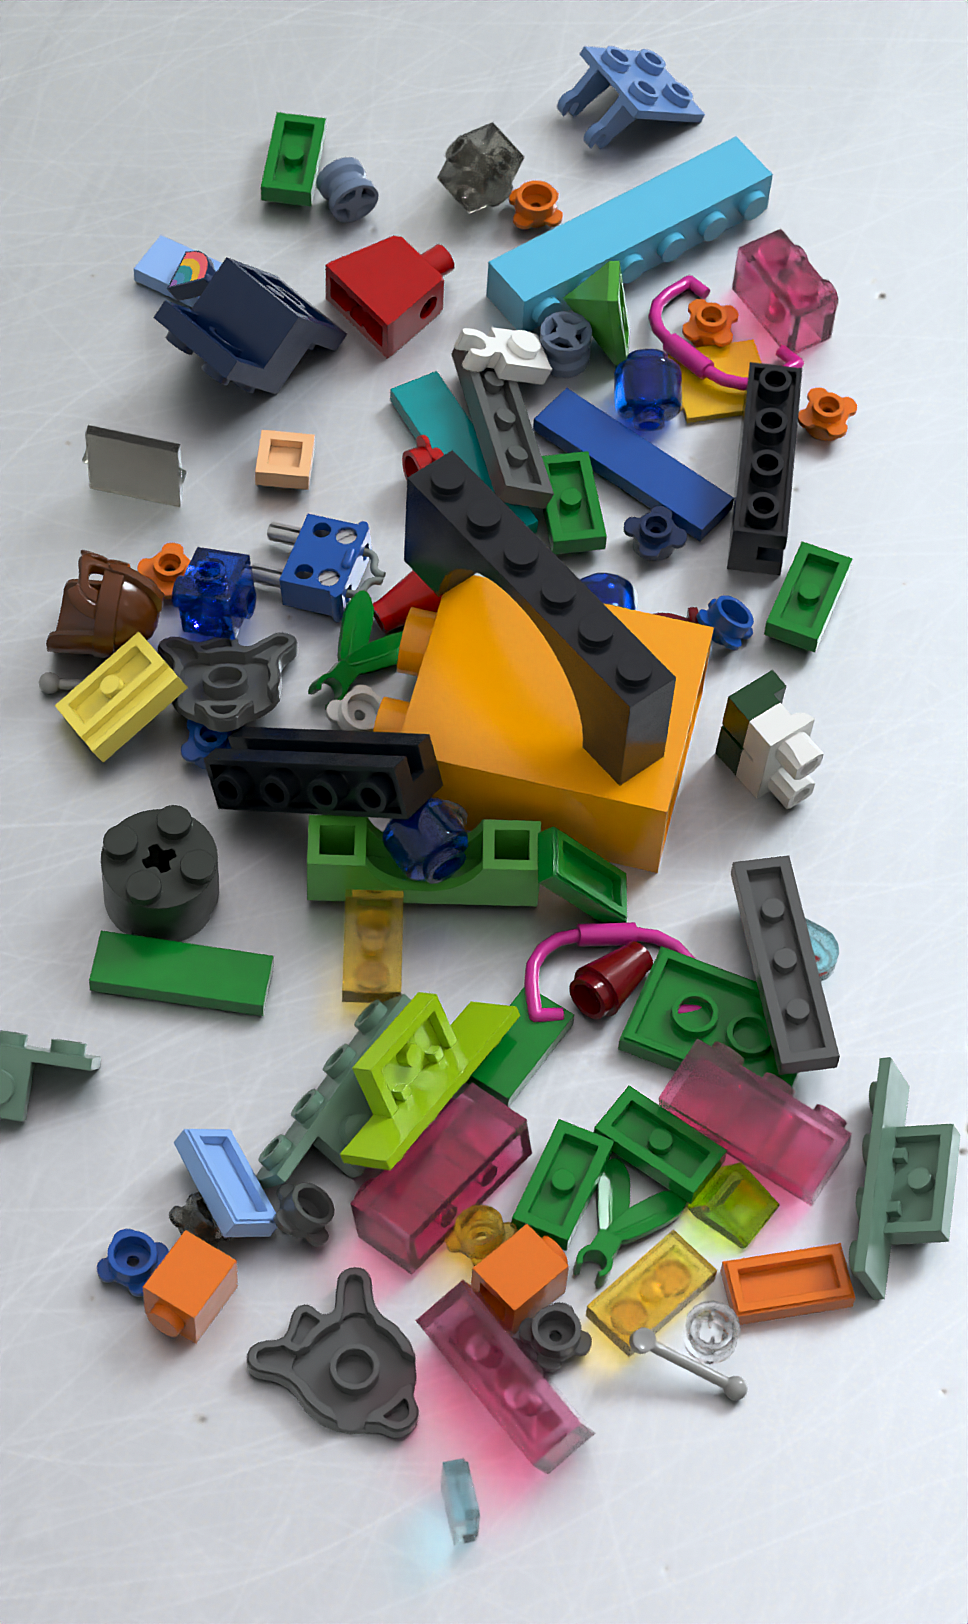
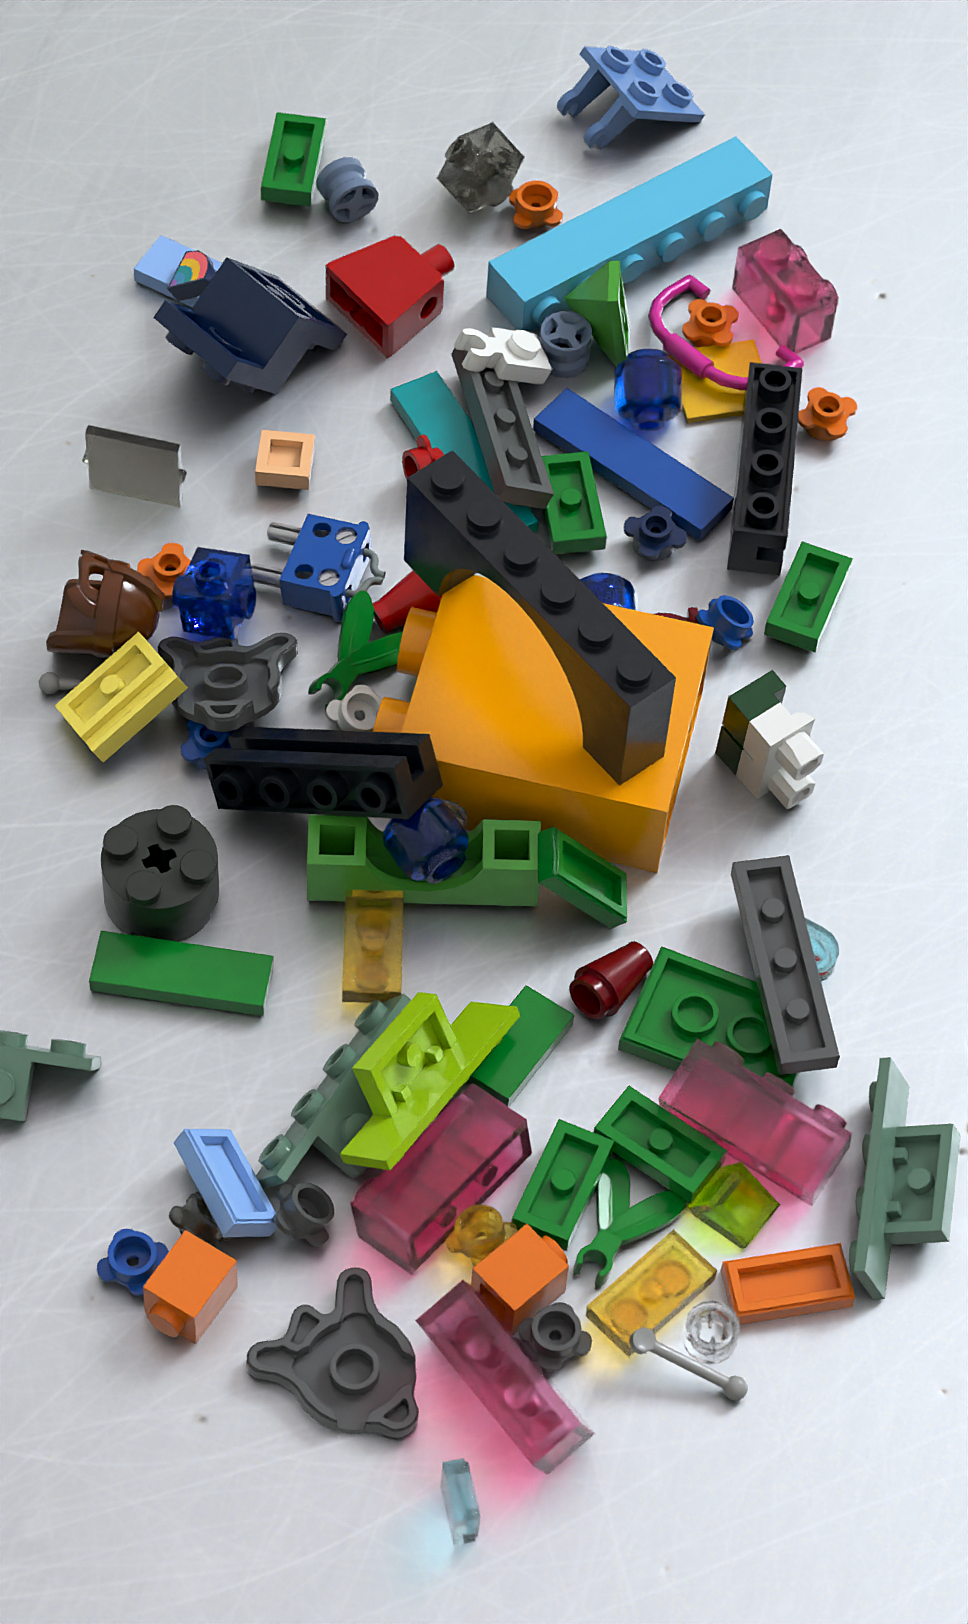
(589, 935): dark pink piece -> none

